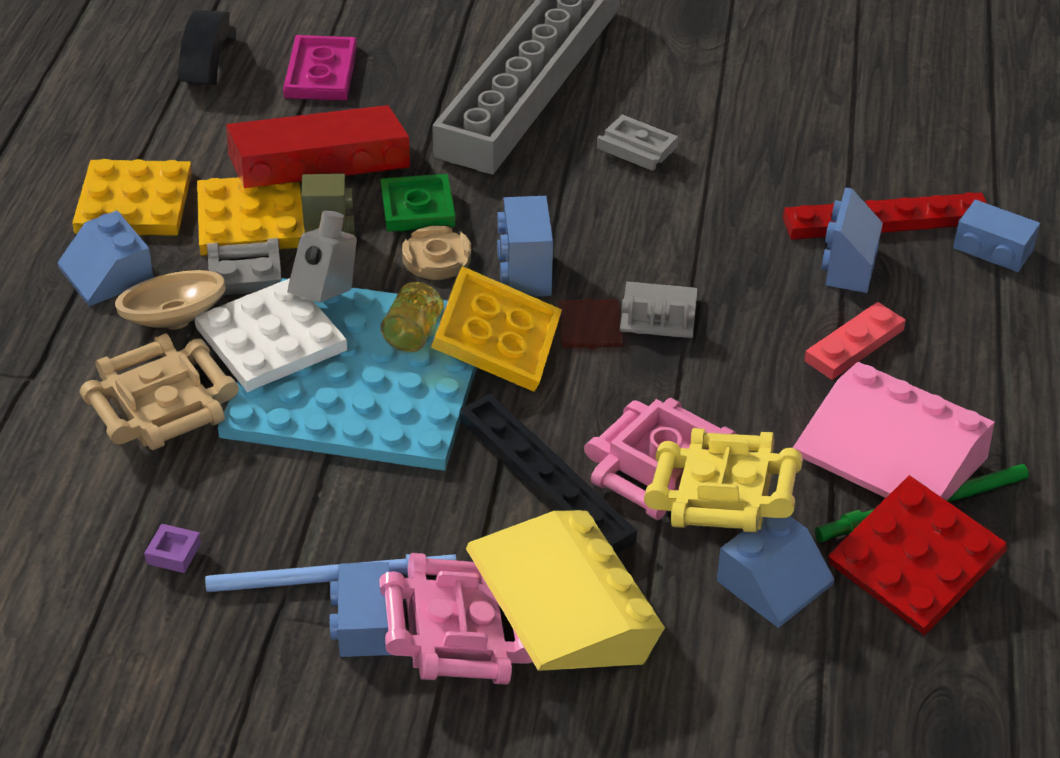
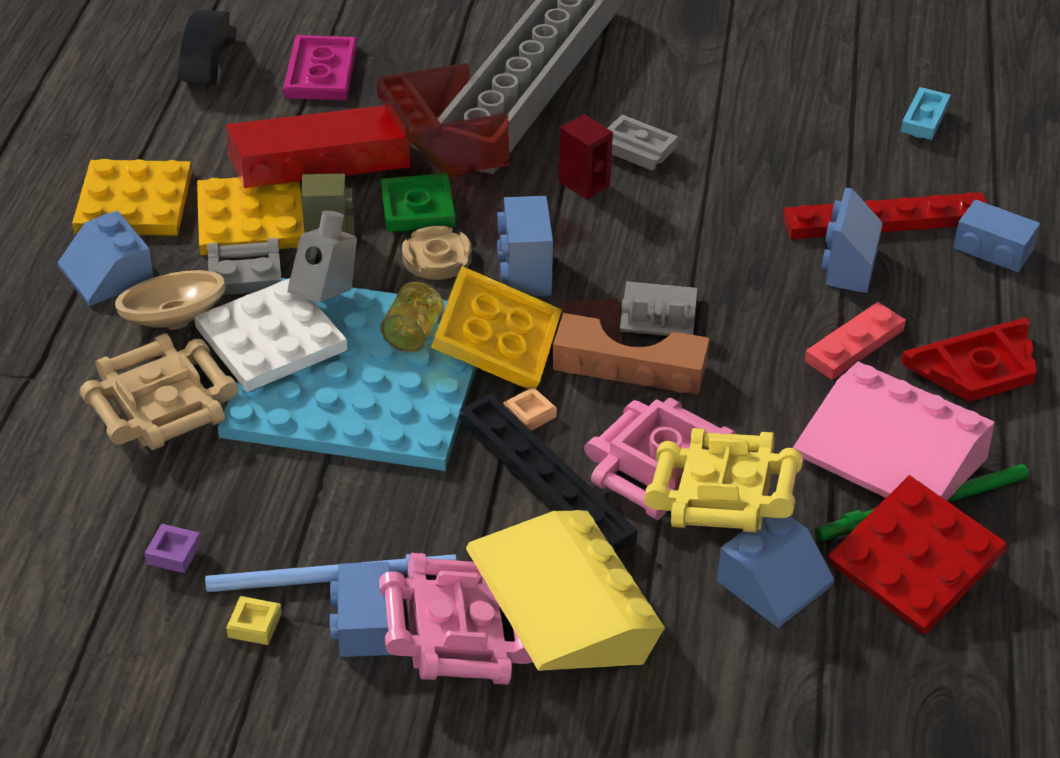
(254, 620): none -> light yellow tile
(455, 147): none -> clear red windscreen
(531, 408): none -> light nougat tile
(585, 156): none -> dark red brick
(670, 365): none -> nougat arch
(925, 113): none -> medium azure plate
(978, 361): none -> red wing

